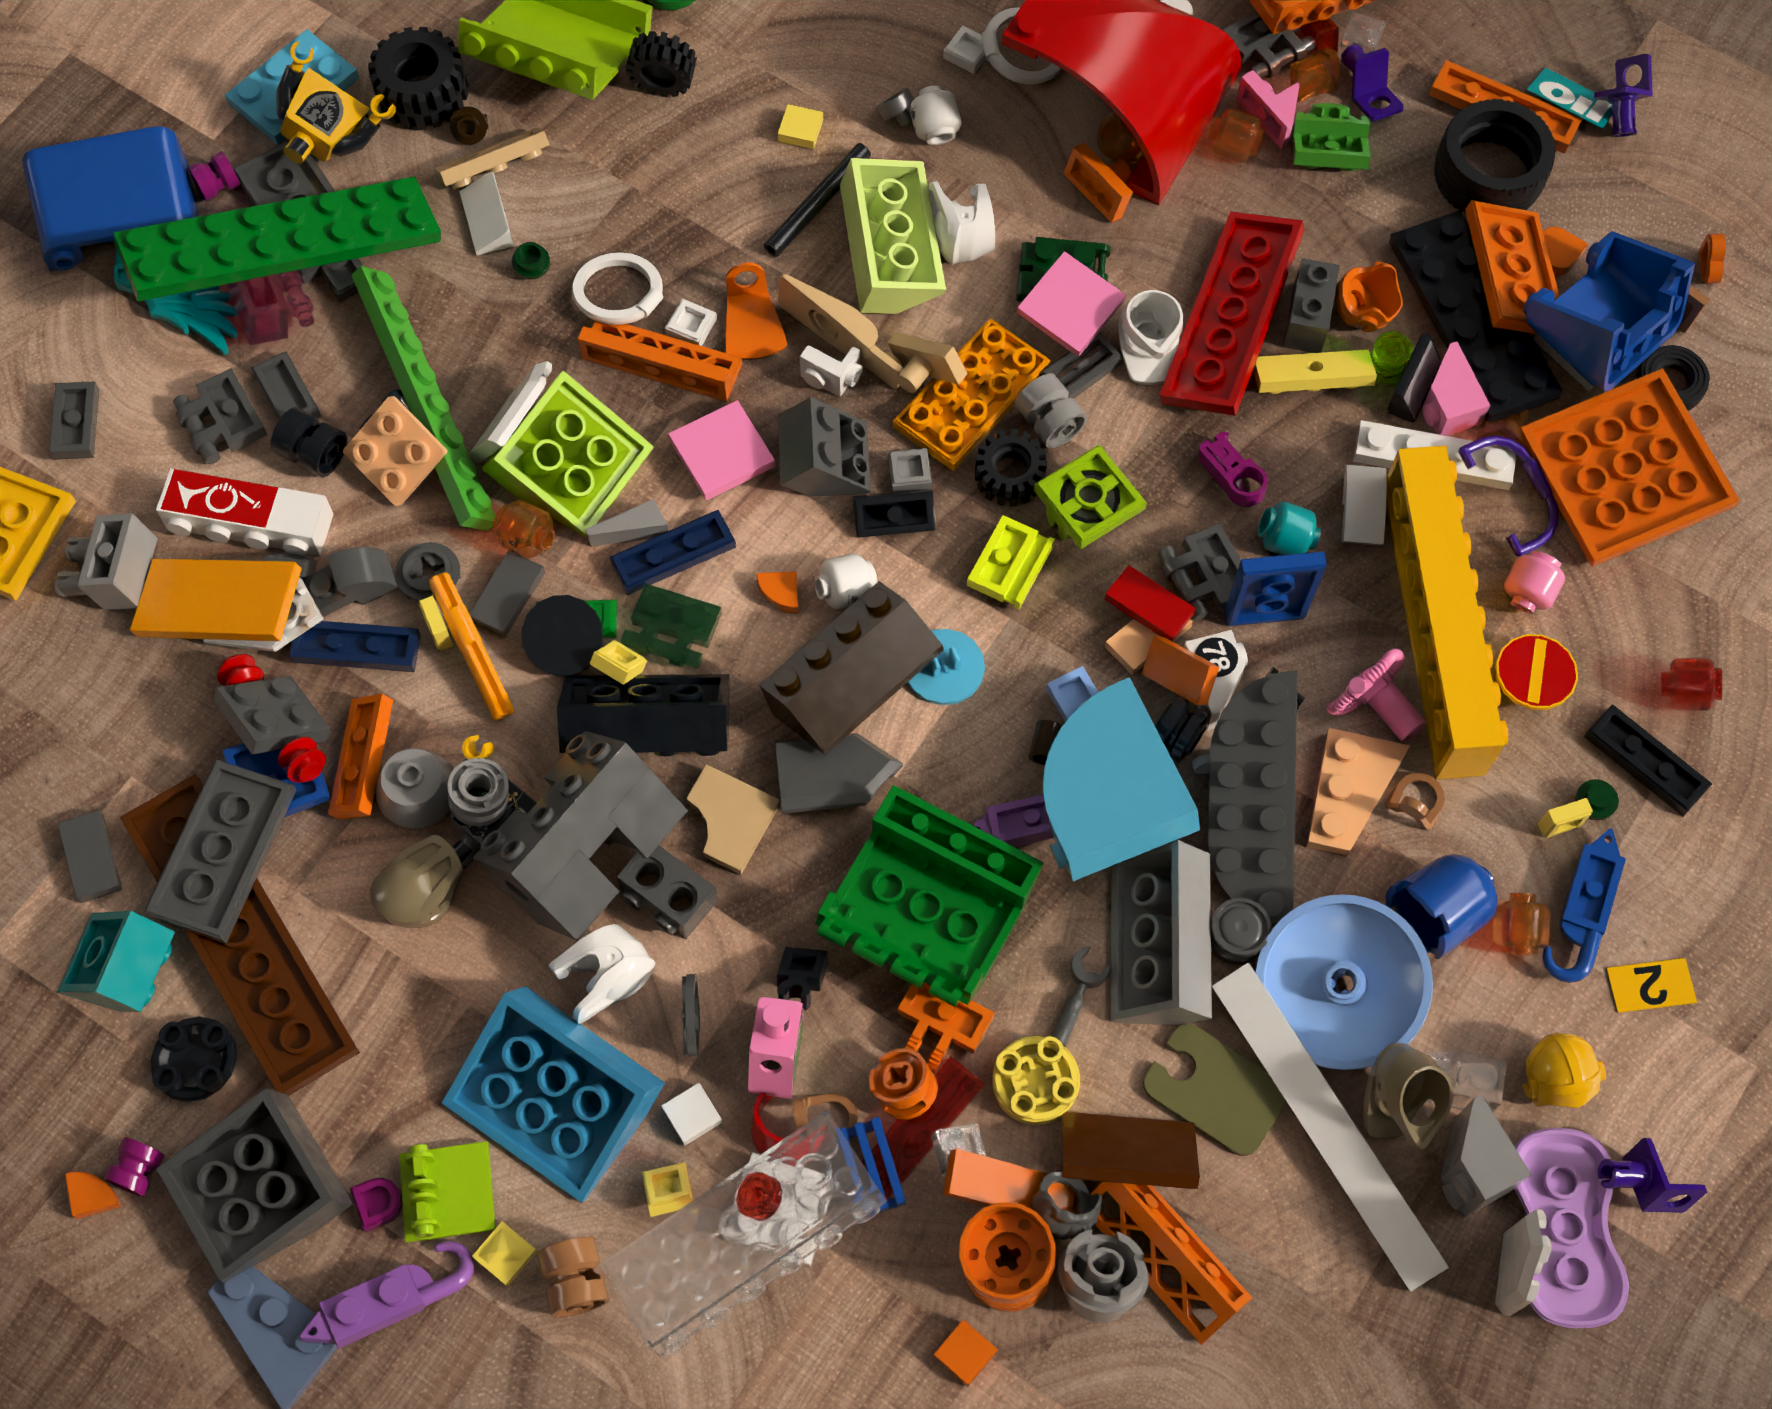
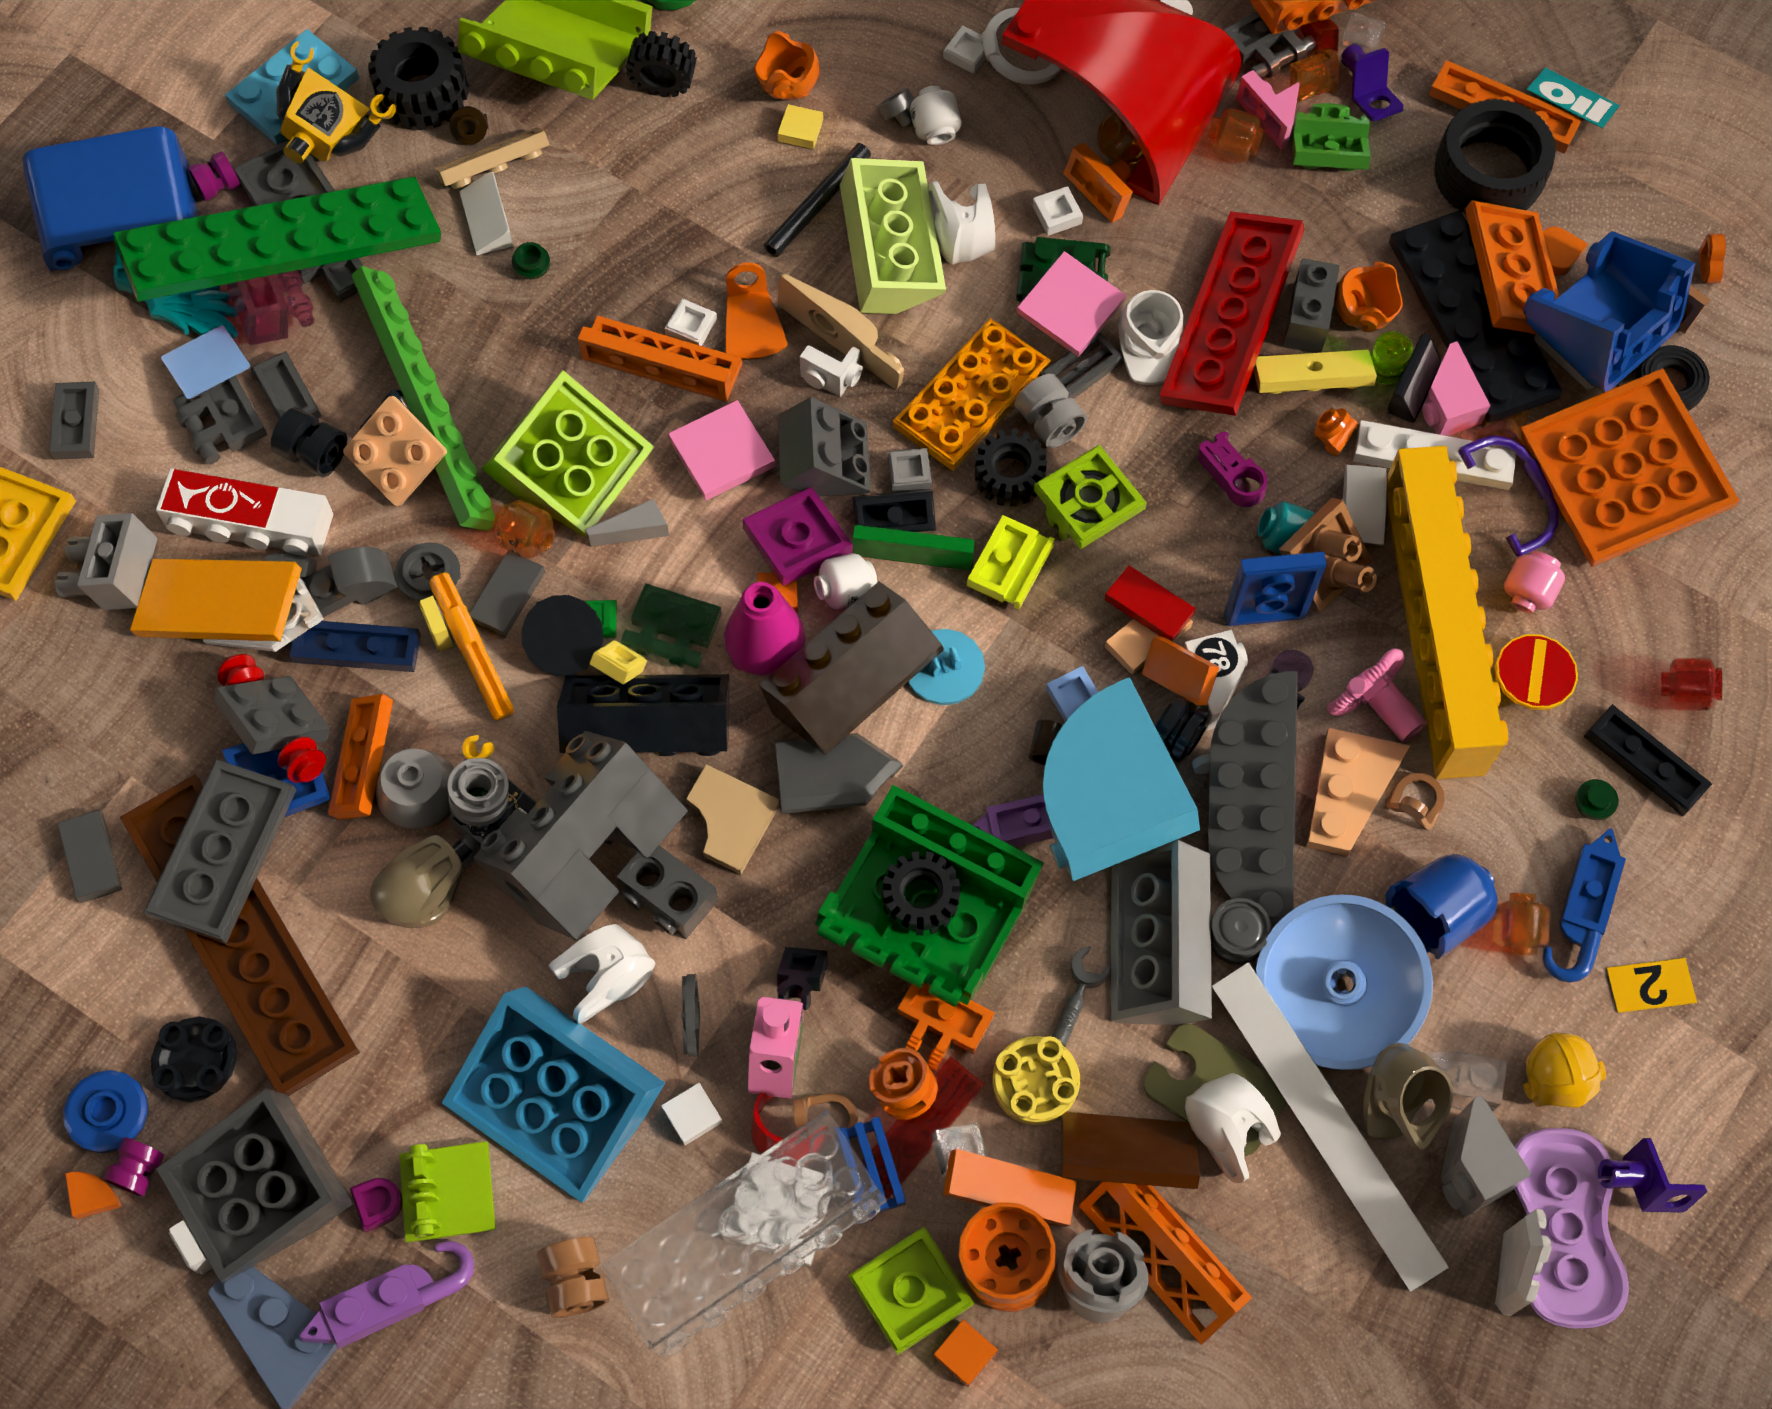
(105, 1111): none -> blue wheel
(117, 961): teal slope -> none
(189, 1248): none -> white tile
(205, 362): none -> light blue sticker
(504, 1254): light yellow tile -> none
(511, 413): white tile -> none
(625, 316): white piece -> none
(667, 1189): light yellow tile -> none
(672, 552): dark blue tile -> none
(759, 1196): clear red tile -> none
(762, 630): none -> dark pink cone
(787, 67): none -> orange cap
(796, 535): none -> magenta plate
(910, 1290): none -> lime plate
(913, 547): none -> green tile
(920, 868): none -> black tyre
(925, 359): tan tile -> none
(1057, 210): none -> white plate
(1062, 1222): dark grey piece -> none
(1215, 562): dark grey plate -> none
(1222, 1116): none -> white helmet
(1295, 661): none -> tile
(1335, 429): none -> orange plate
(1346, 556): none -> medium nougat plate
(1565, 818): light yellow tile -> none
(1625, 96): dark purple bracket -> none

